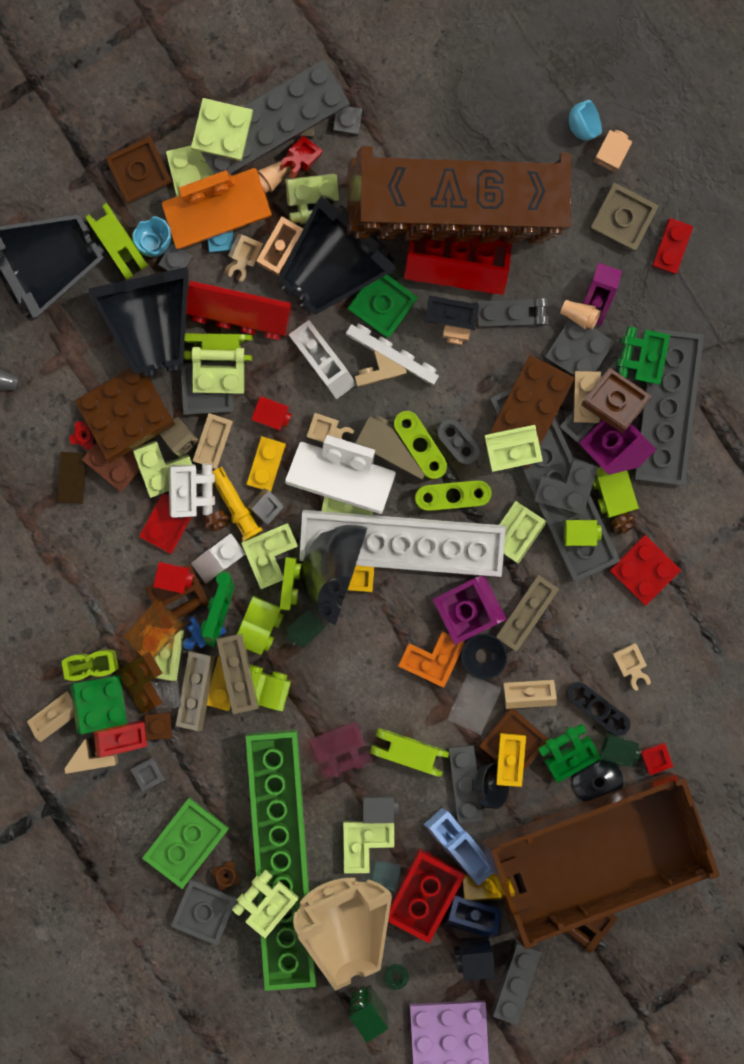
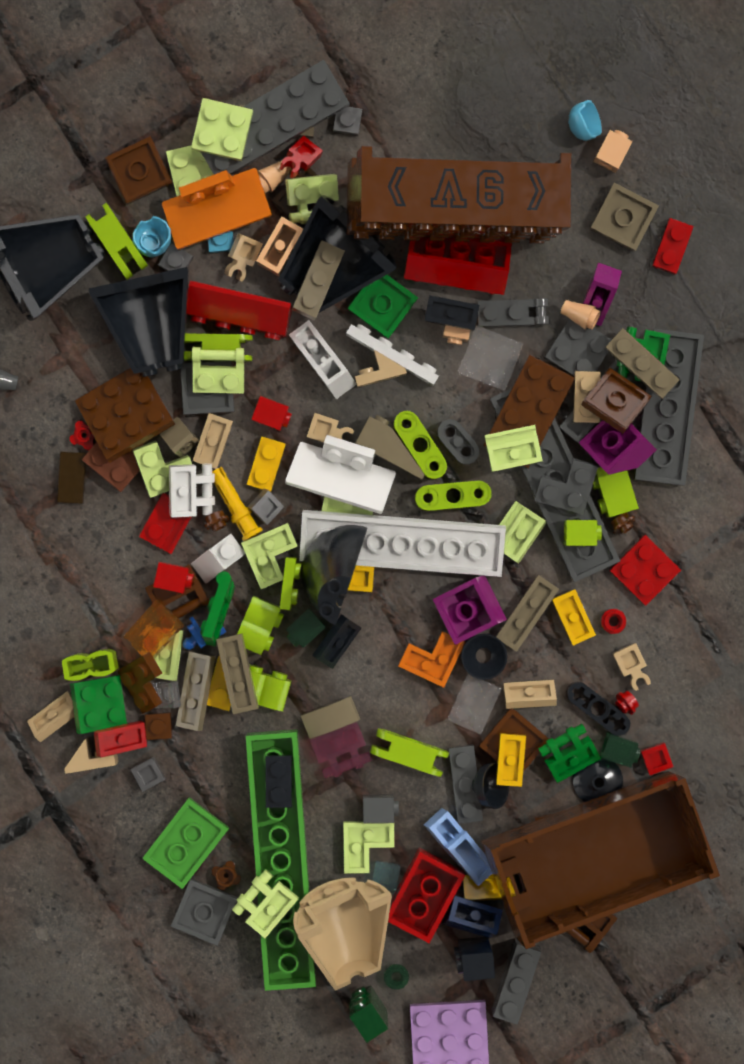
(278, 781): none -> black plate
(317, 280): none -> dark tan plate
(330, 717): none -> dark tan slope
(336, 641): none -> black plate
(490, 358): none -> clear plate
(573, 617): none -> yellow plate
(619, 626): none -> red plate
(626, 702): none -> red plate
(642, 363): none -> dark tan plate

